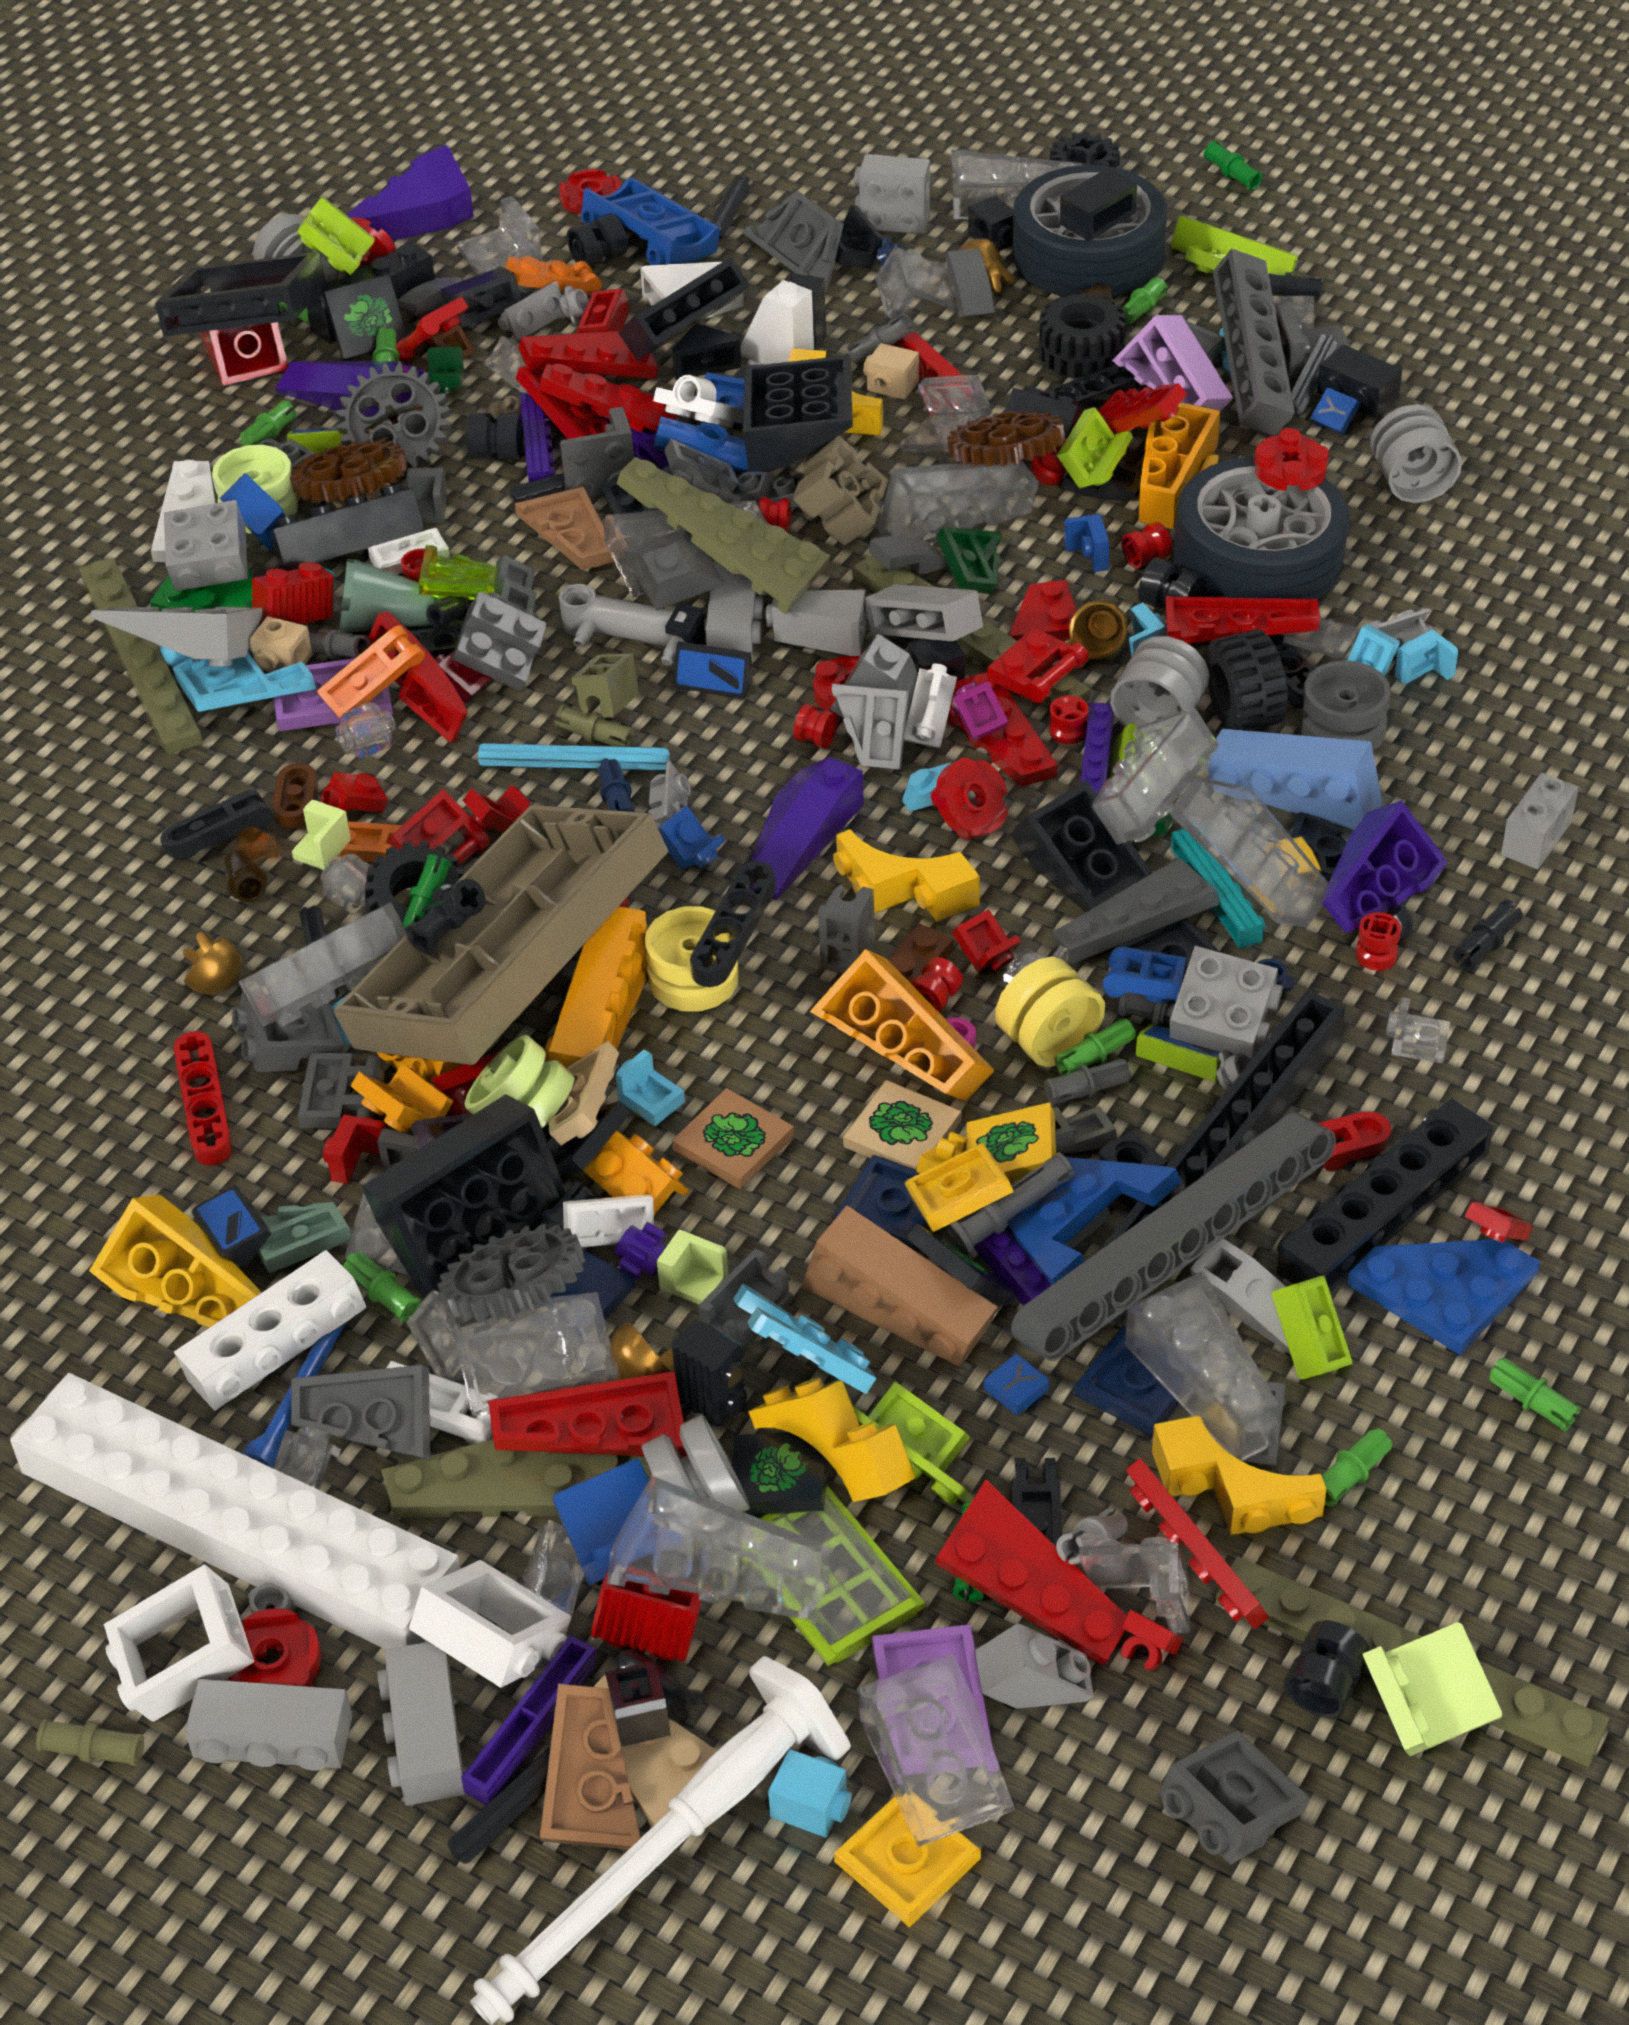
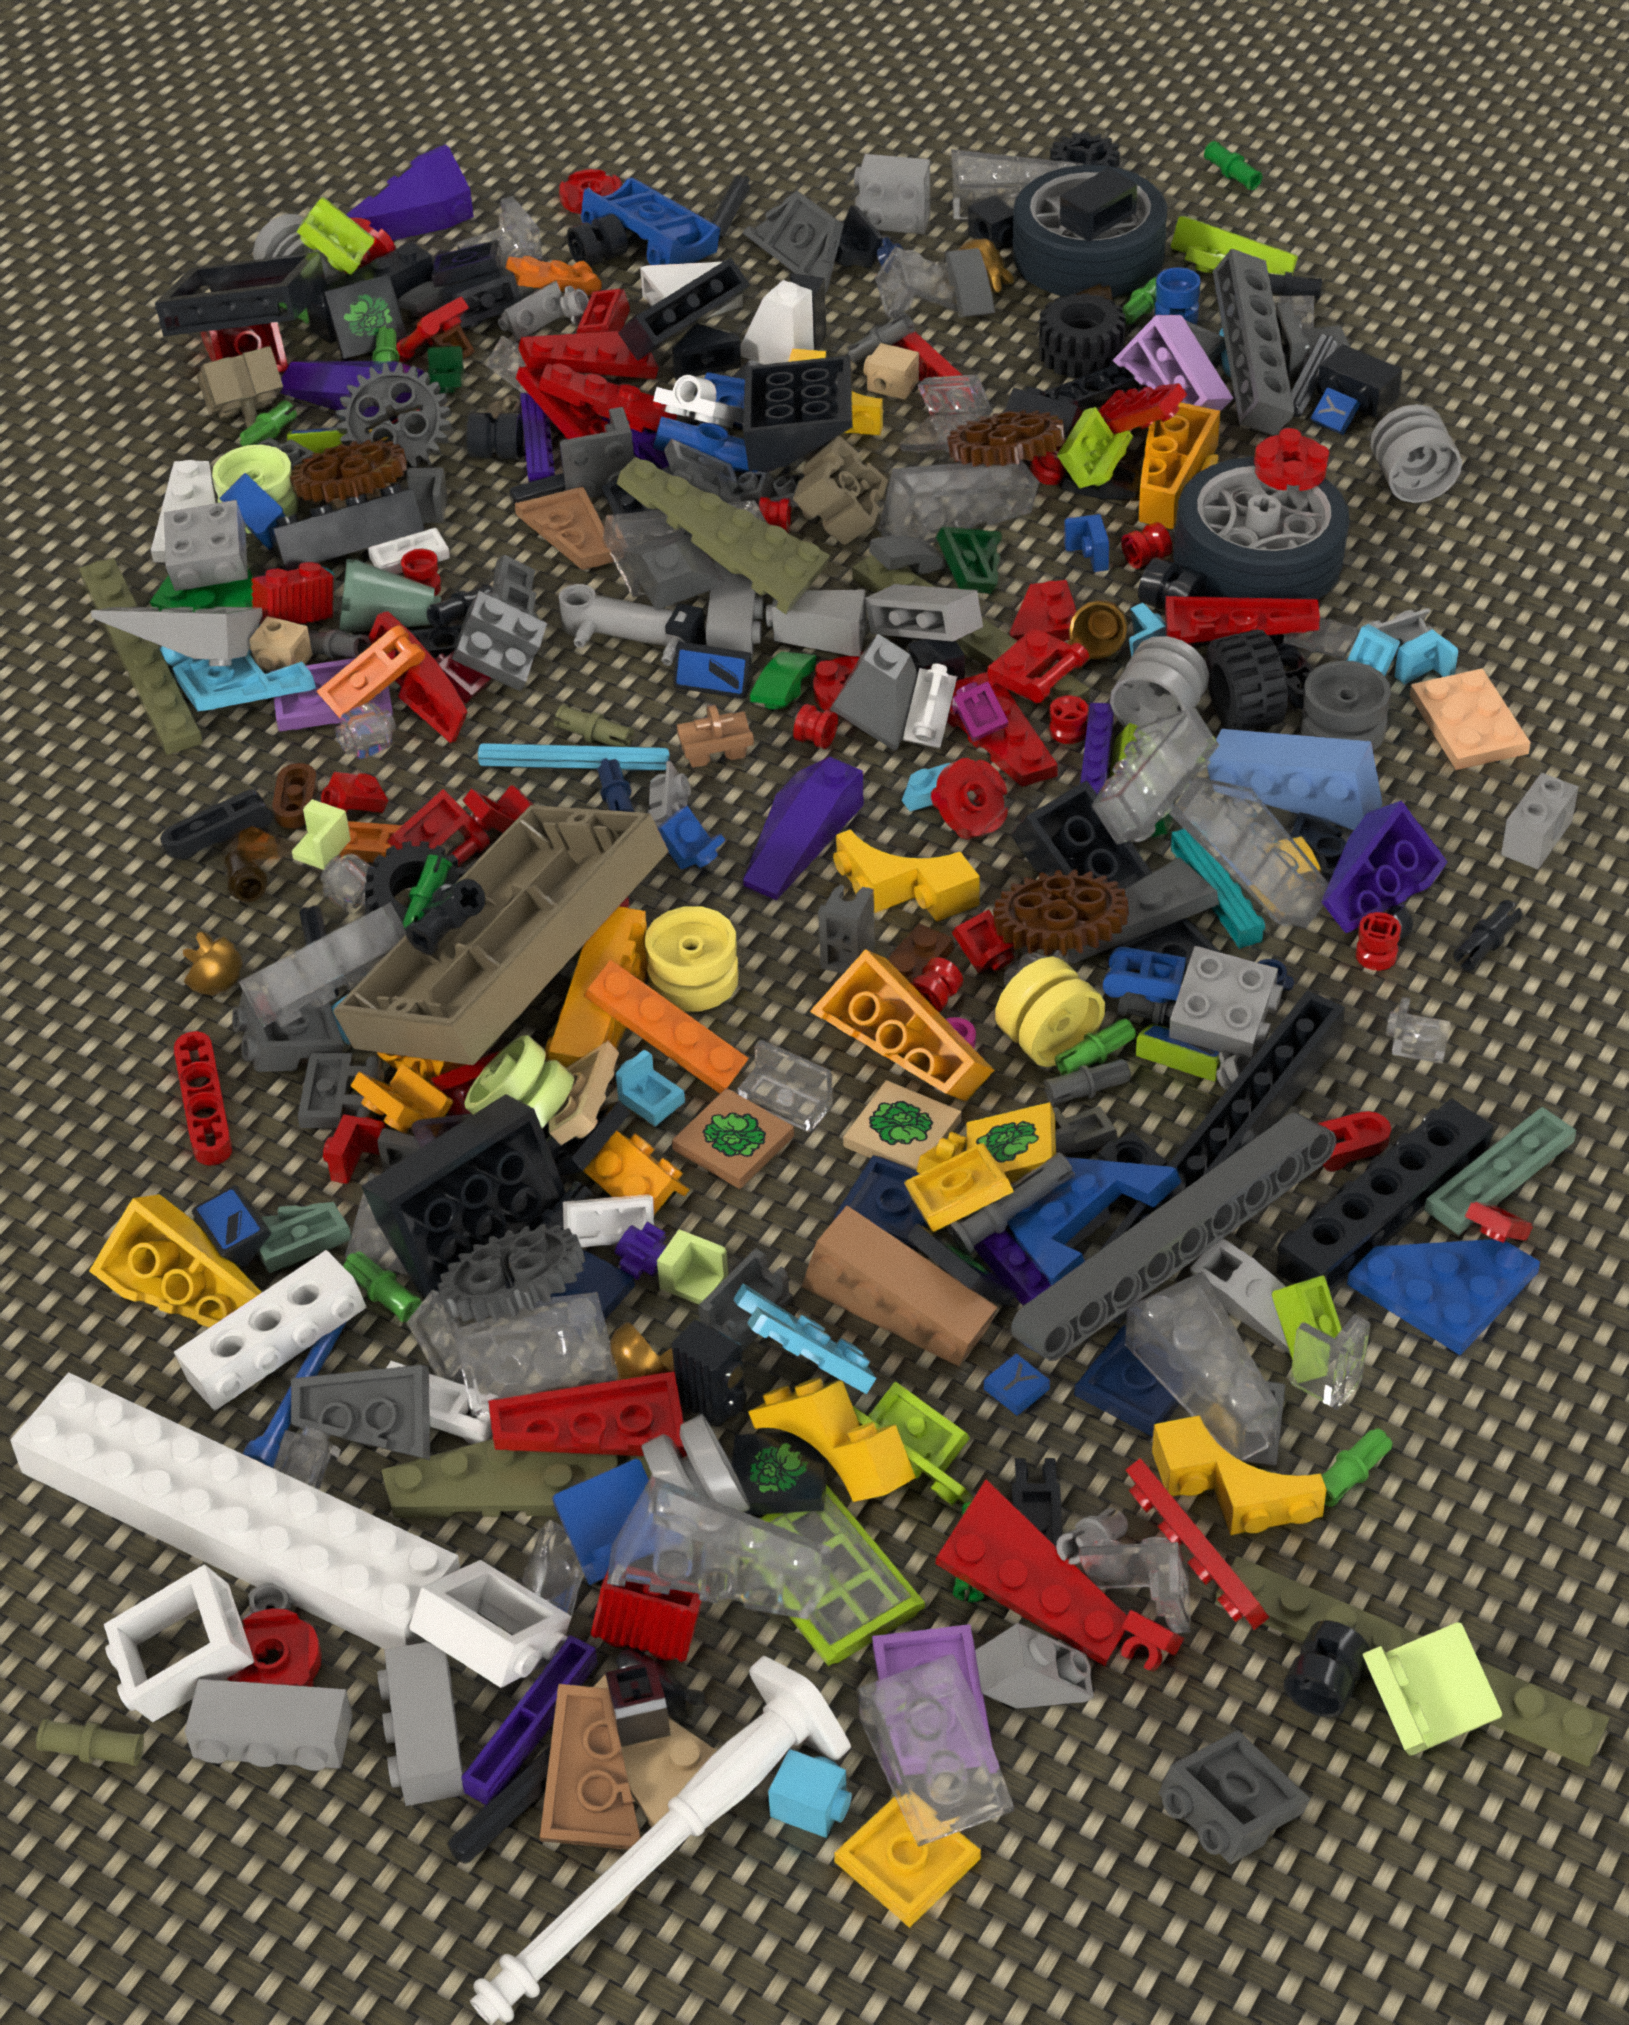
(240, 383): none -> dark tan brick
(455, 577): clear neon green wing -> none
(466, 263): none -> black tile
(609, 679): olive hinge -> none
(666, 1027): none -> orange plate
(715, 734): none -> medium nougat hips
(729, 922): black beam -> none
(782, 679): none -> green slope
(788, 1086): none -> clear panel
(875, 722): light grey wing -> none
(1061, 912): none -> reddish brown gear
(1178, 293): none -> blue wheel
(1329, 1365): none -> clear panel
(1469, 719): none -> light nougat plate
(1501, 1168): none -> sand green plate
(1534, 1393): bright green axle -> none

